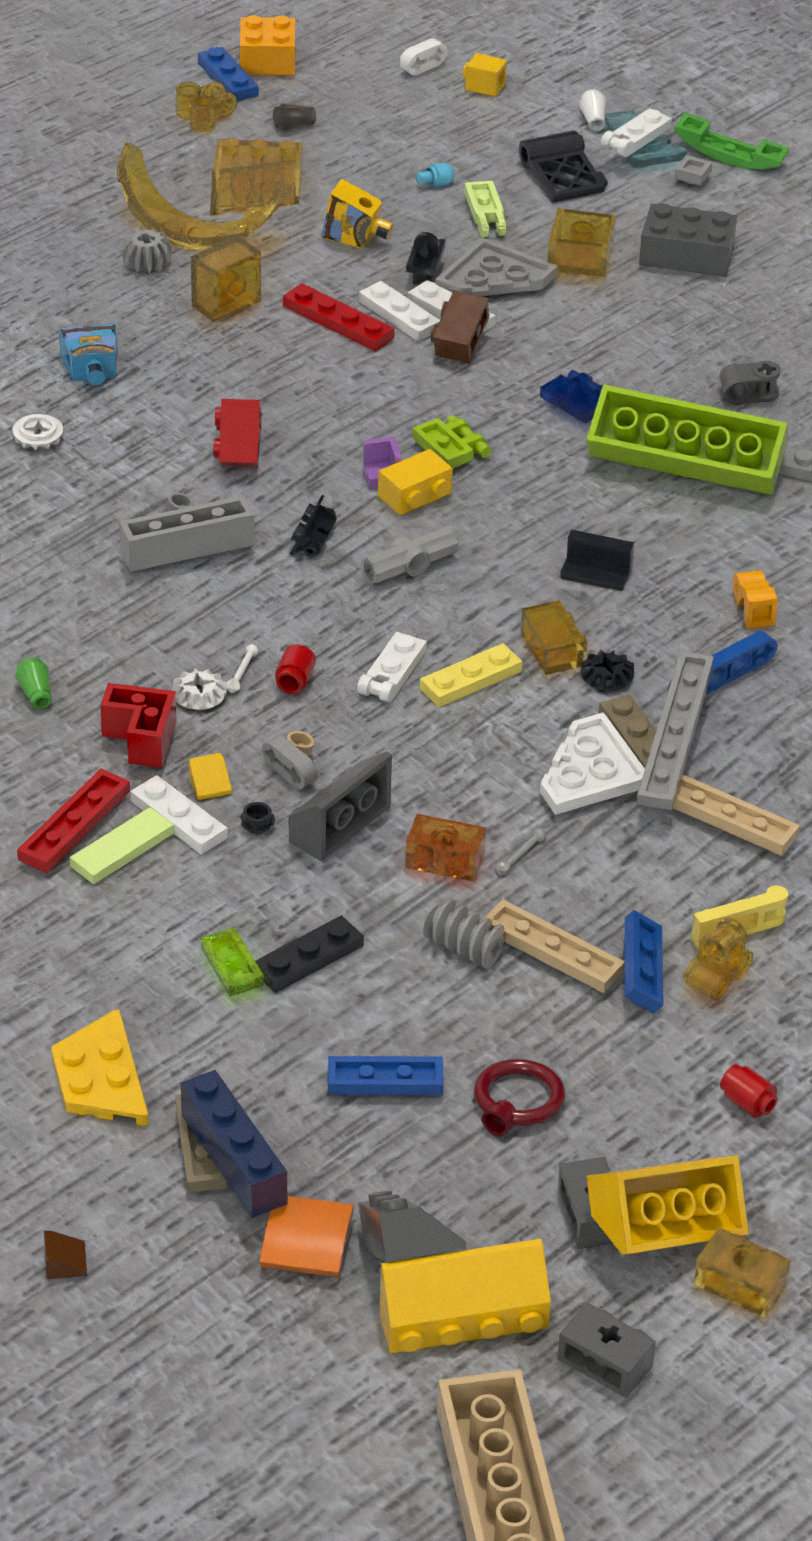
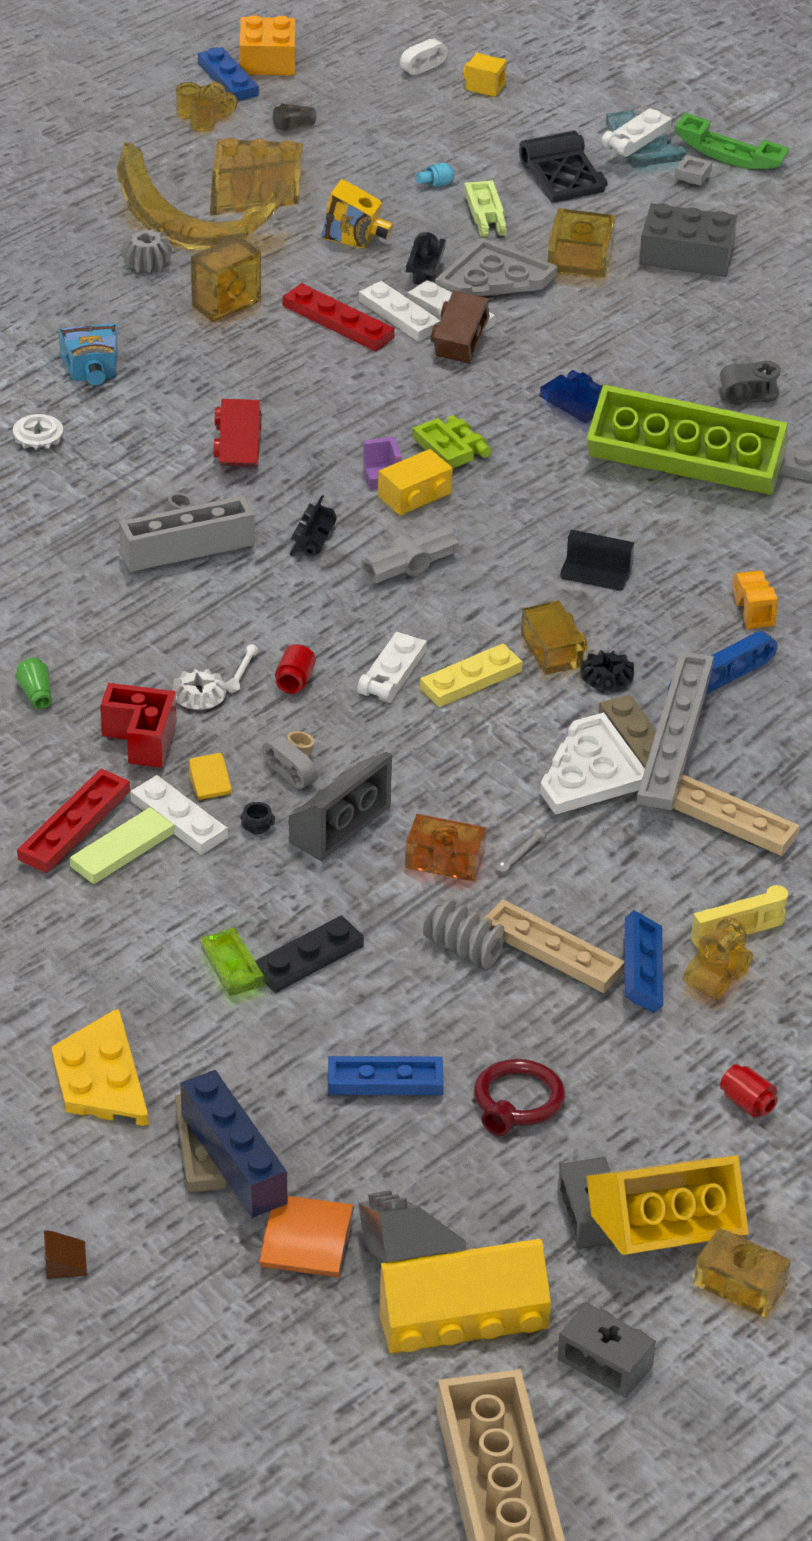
(594, 108): white cone -> none

